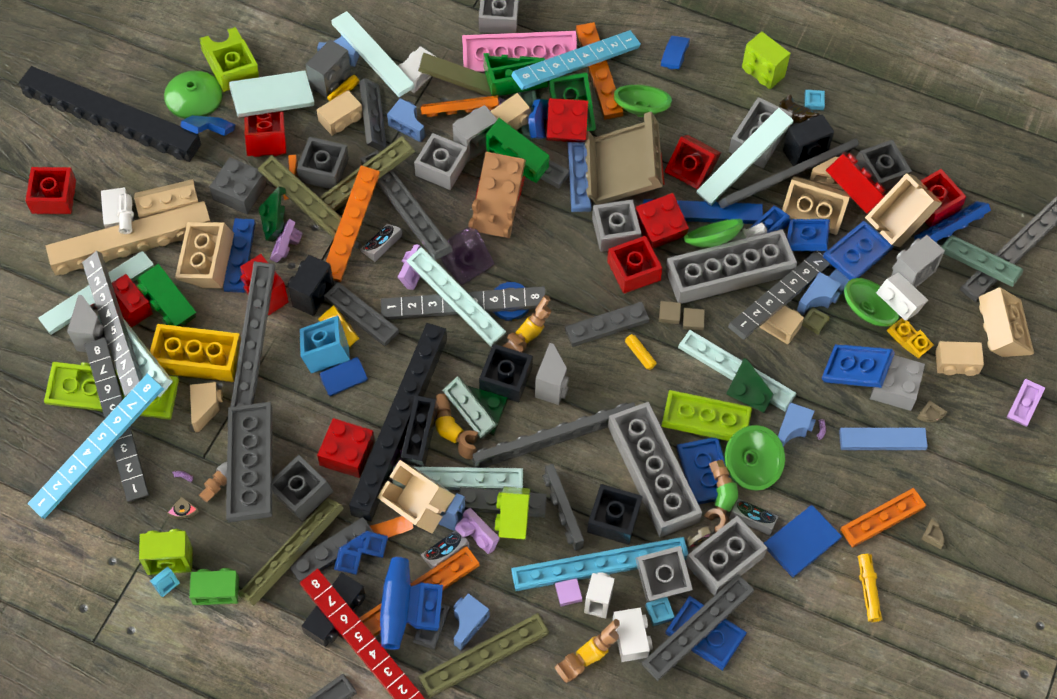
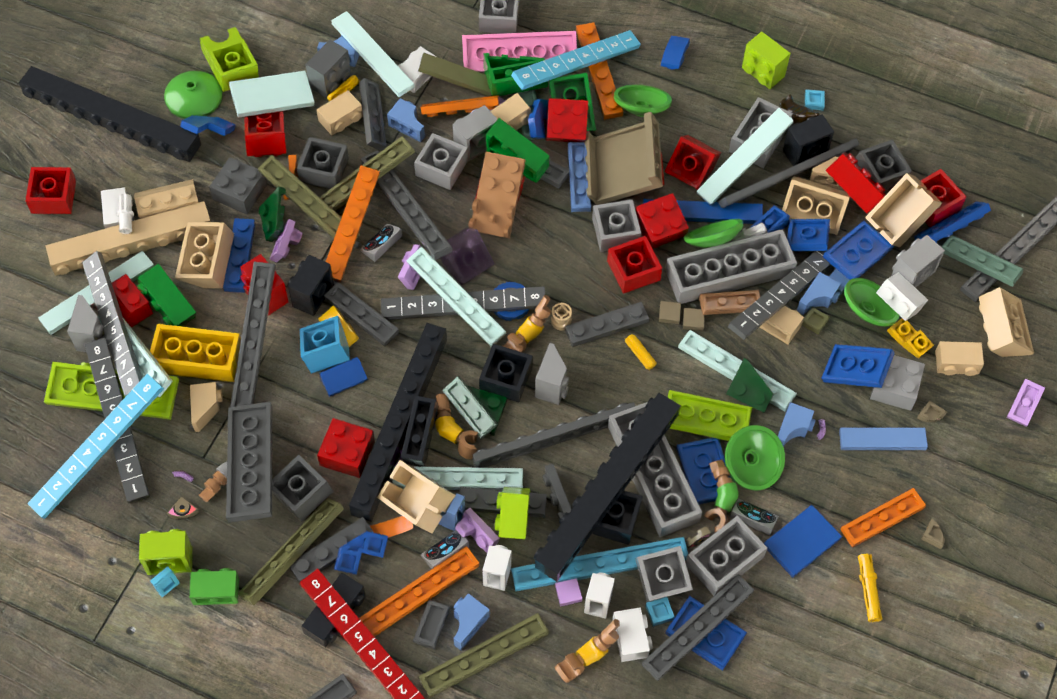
(406, 604): blue plate -> none
(497, 567): none -> white brick
(561, 316): none -> tan wheel
(607, 486): none -> black brick
(727, 301): none -> medium nougat tile

